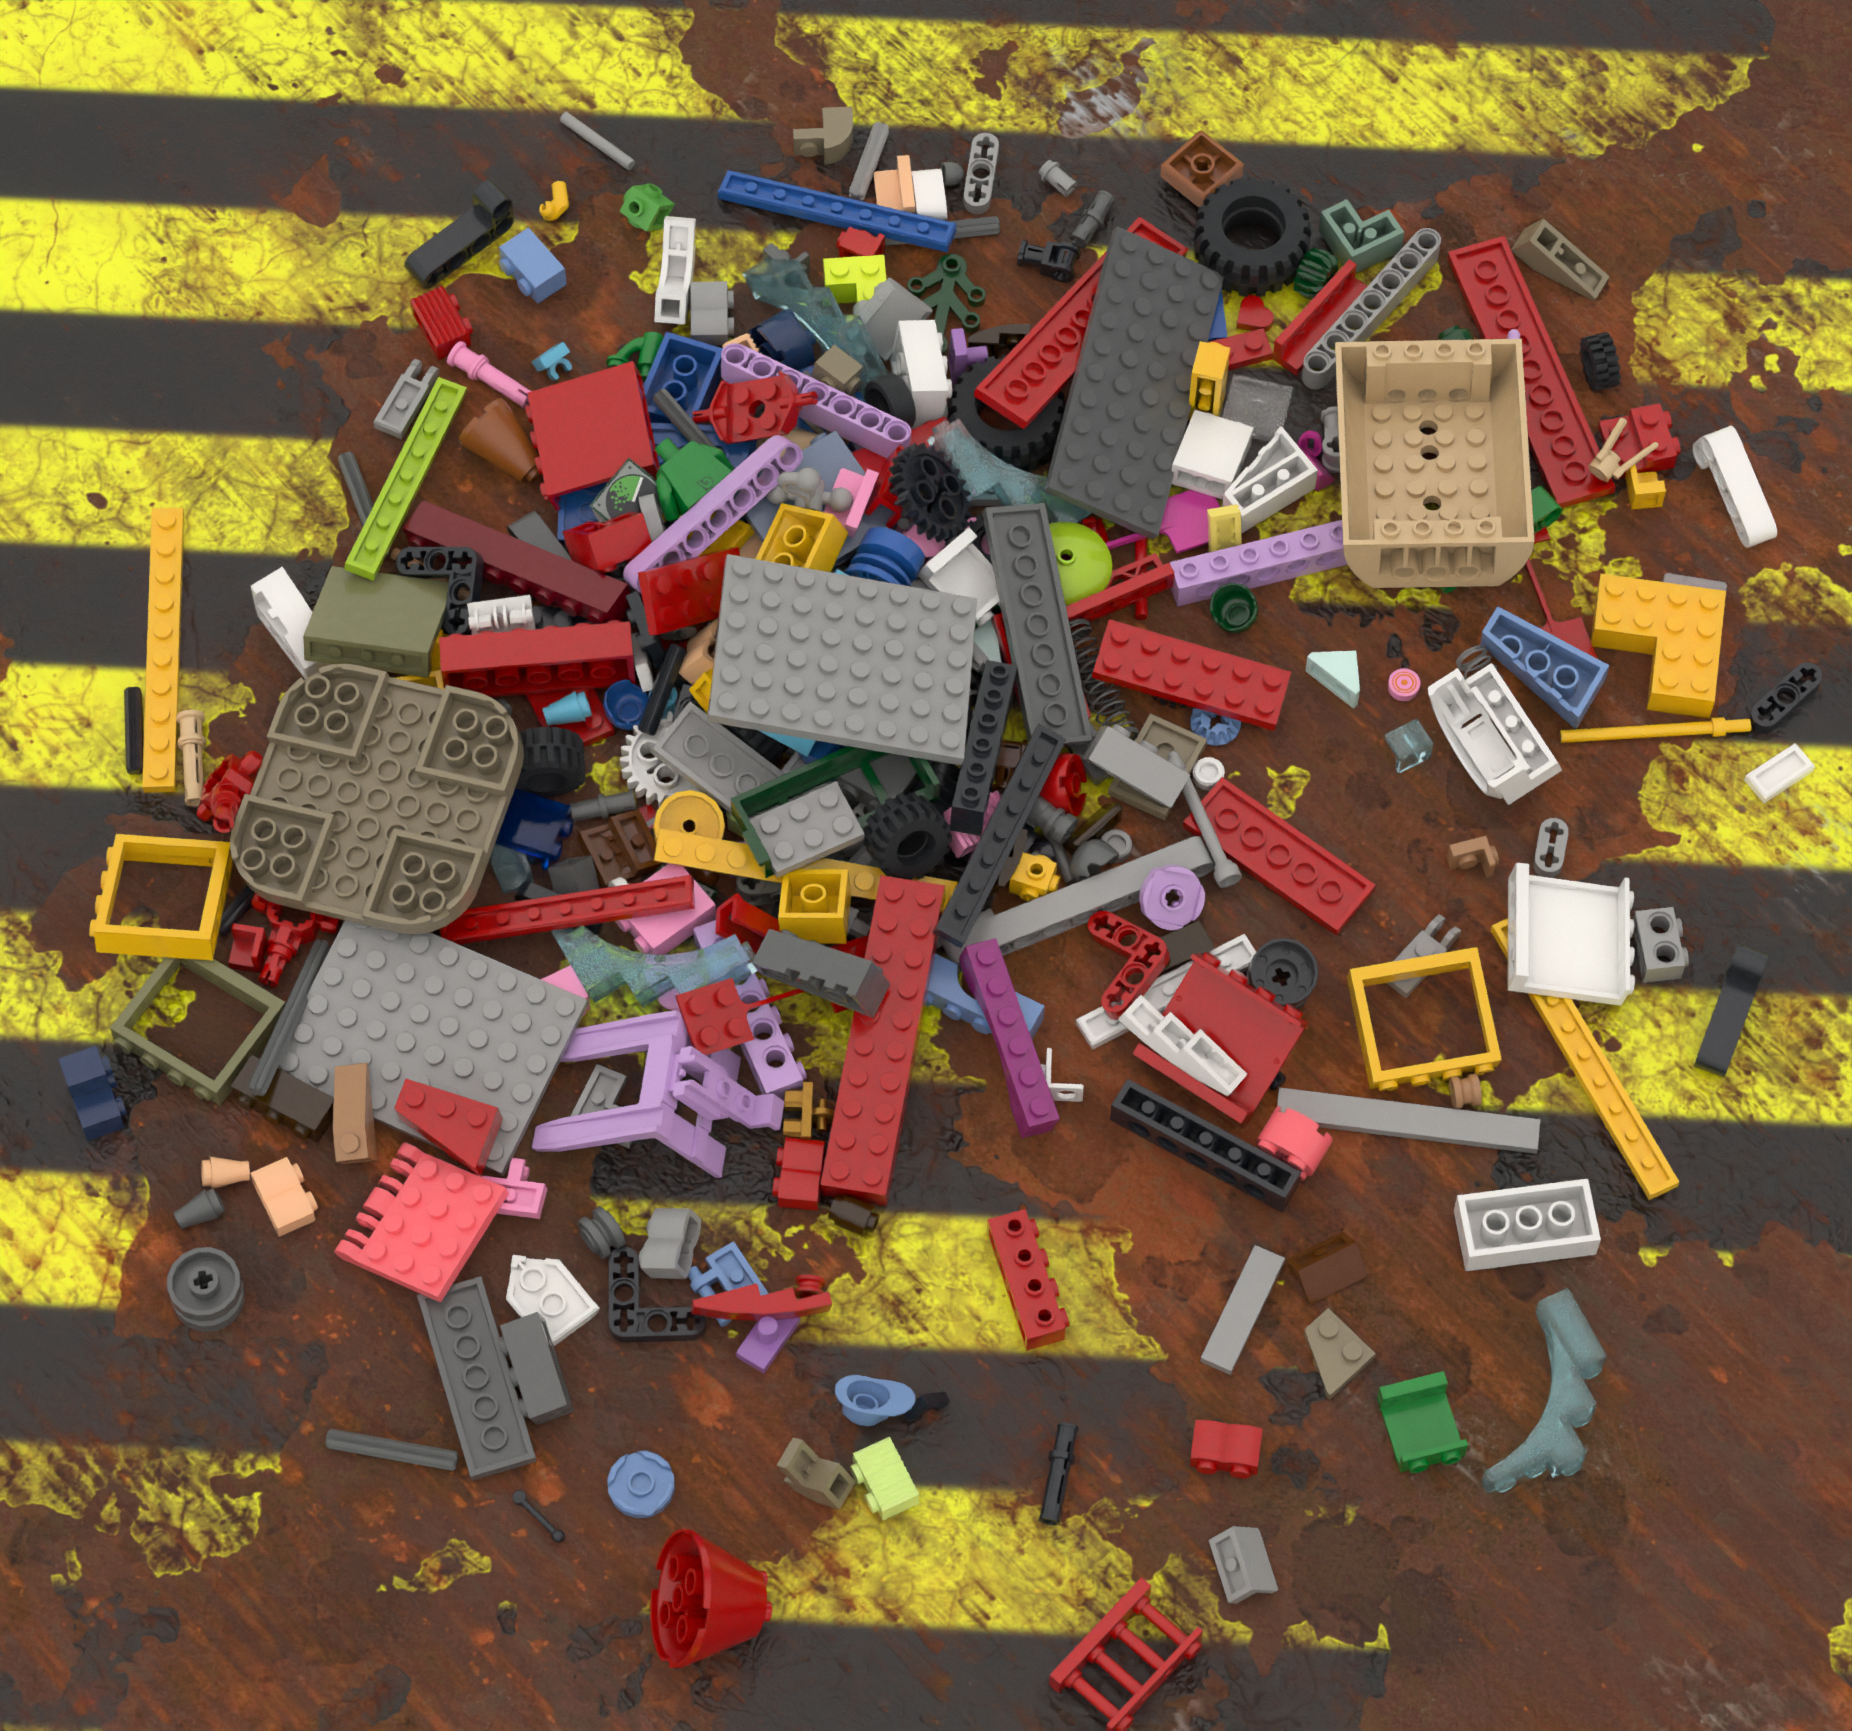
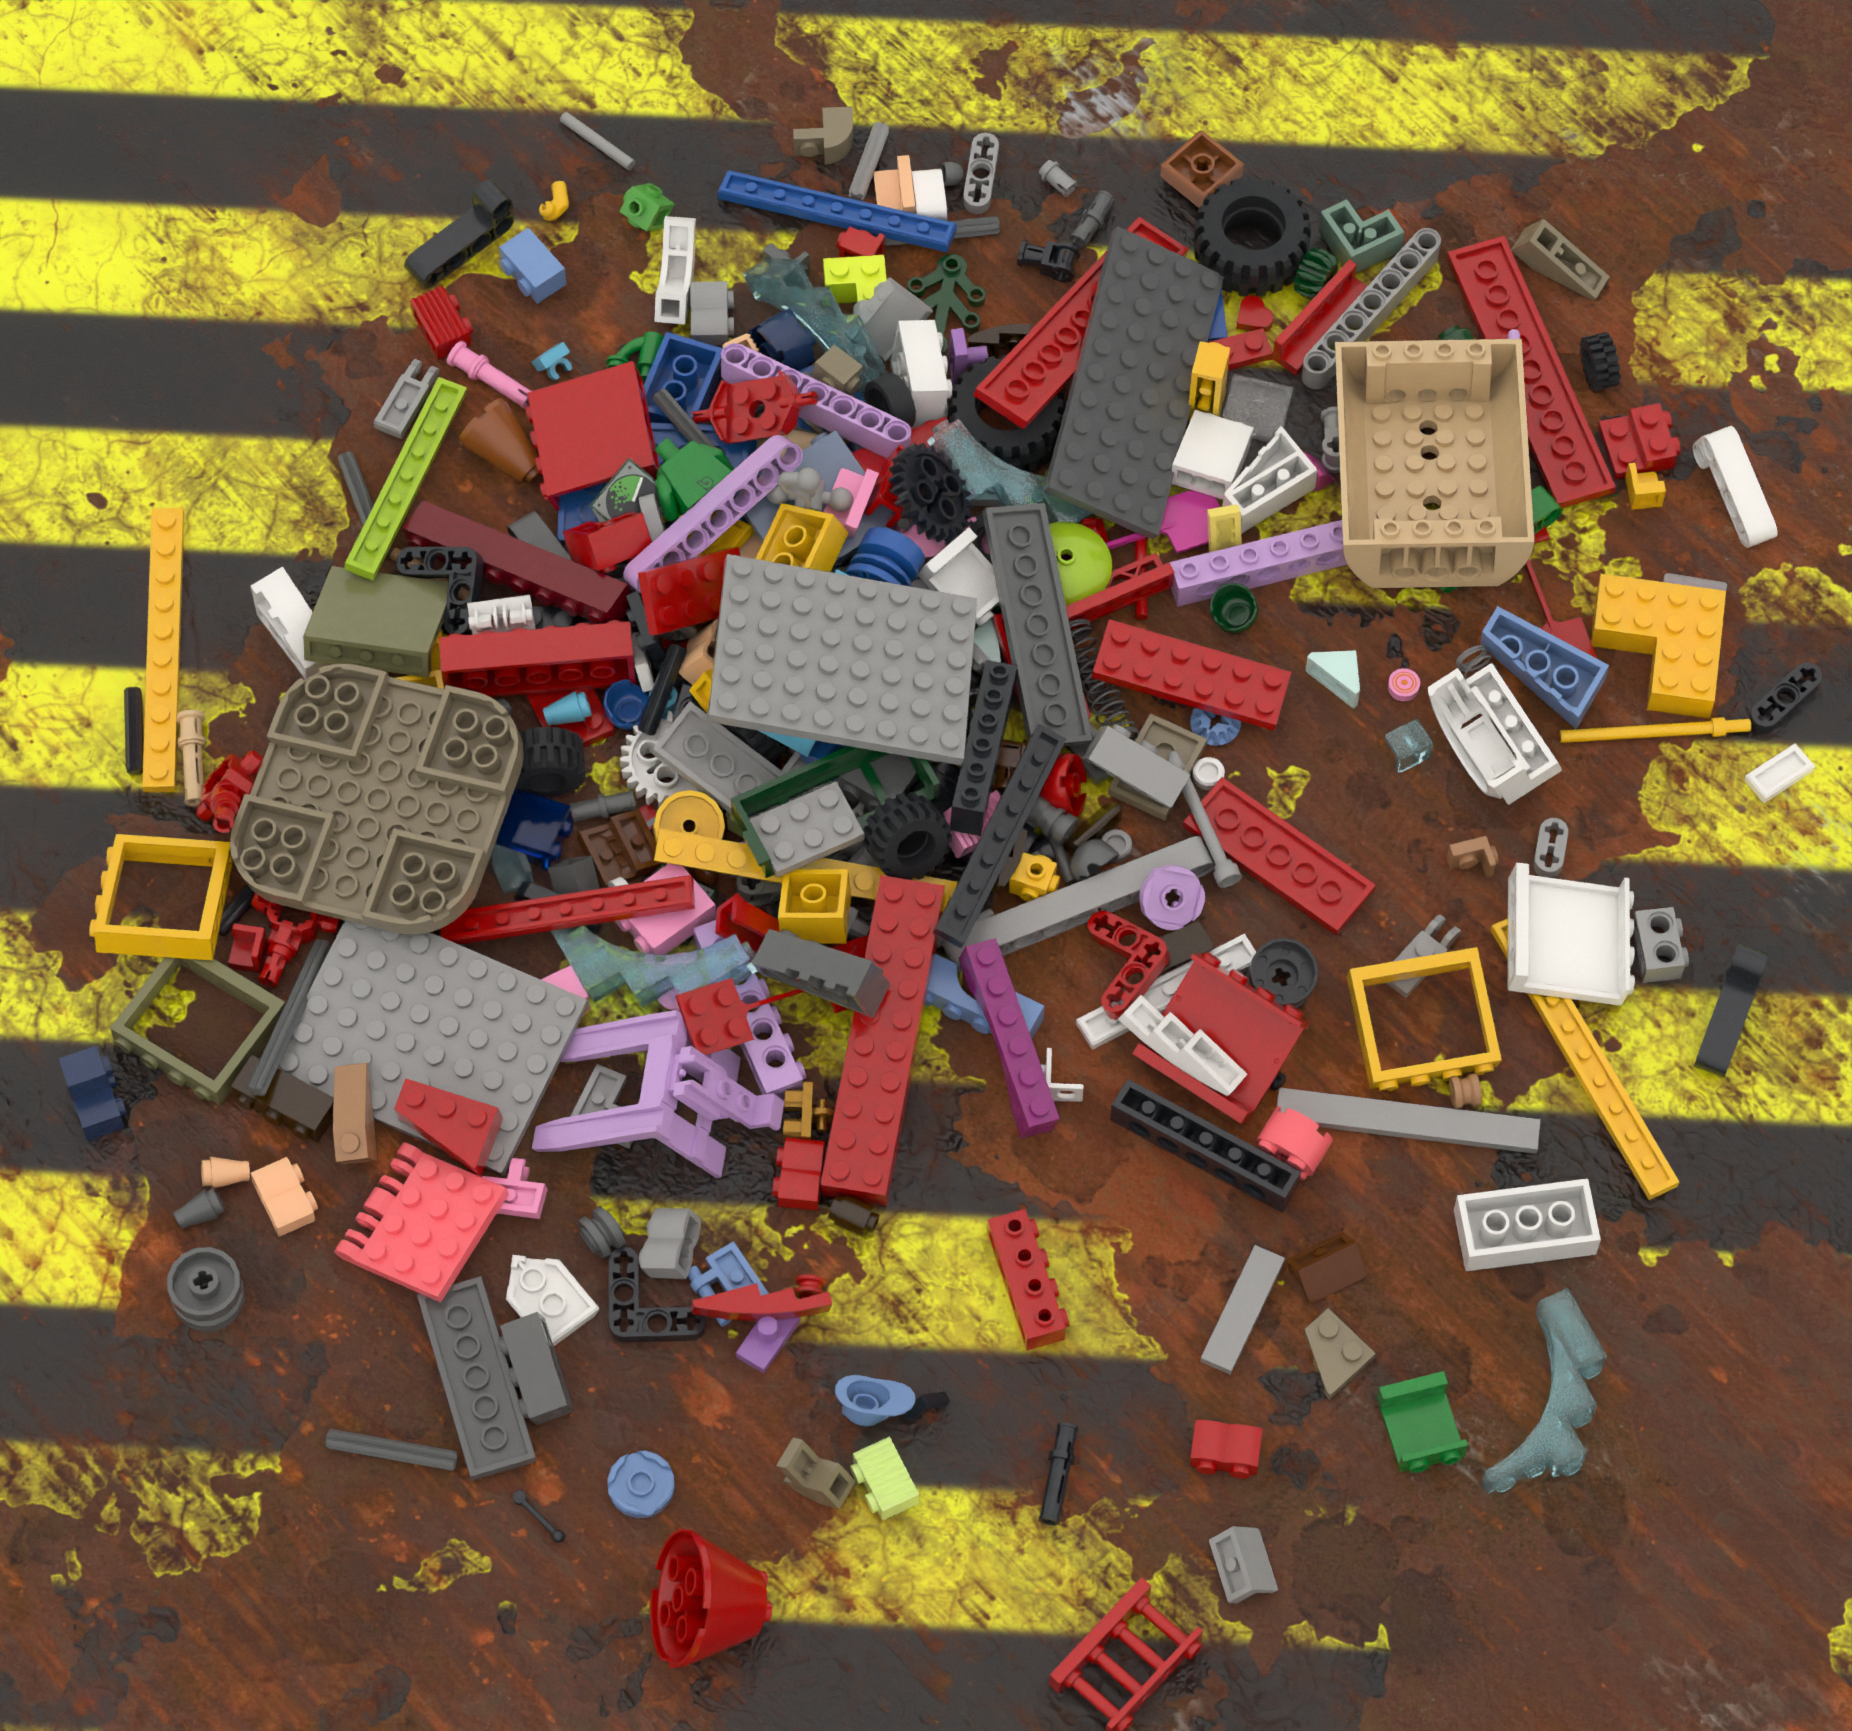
(1304, 439): dark pink hinge -> none
(1606, 462): tan plant -> none

